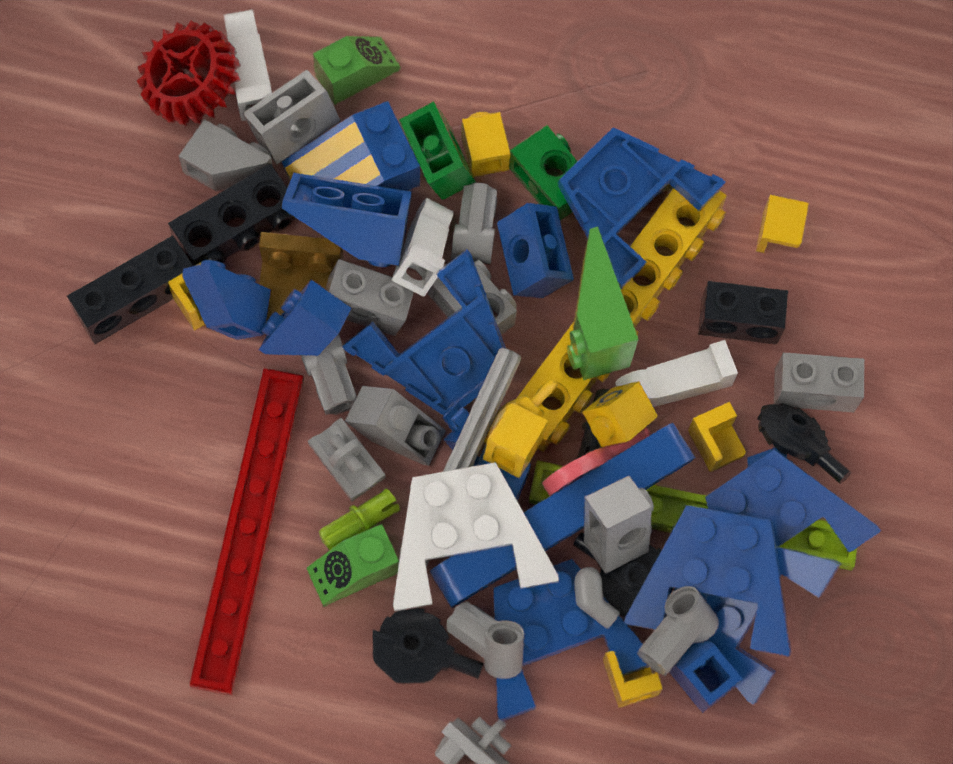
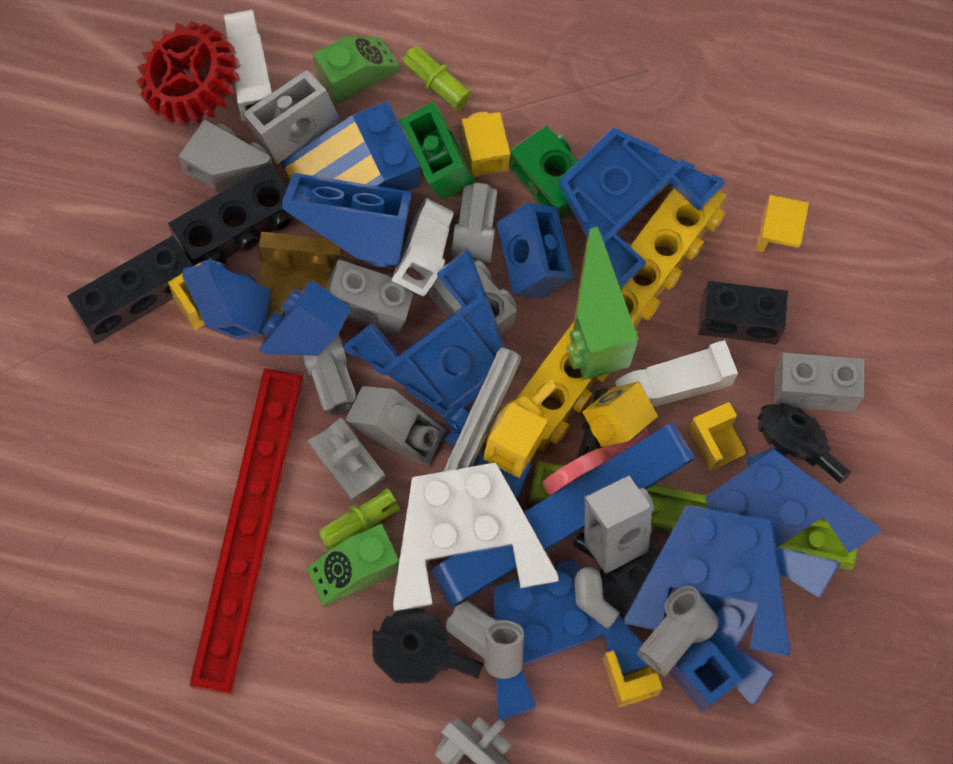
(437, 77): none -> lime axle

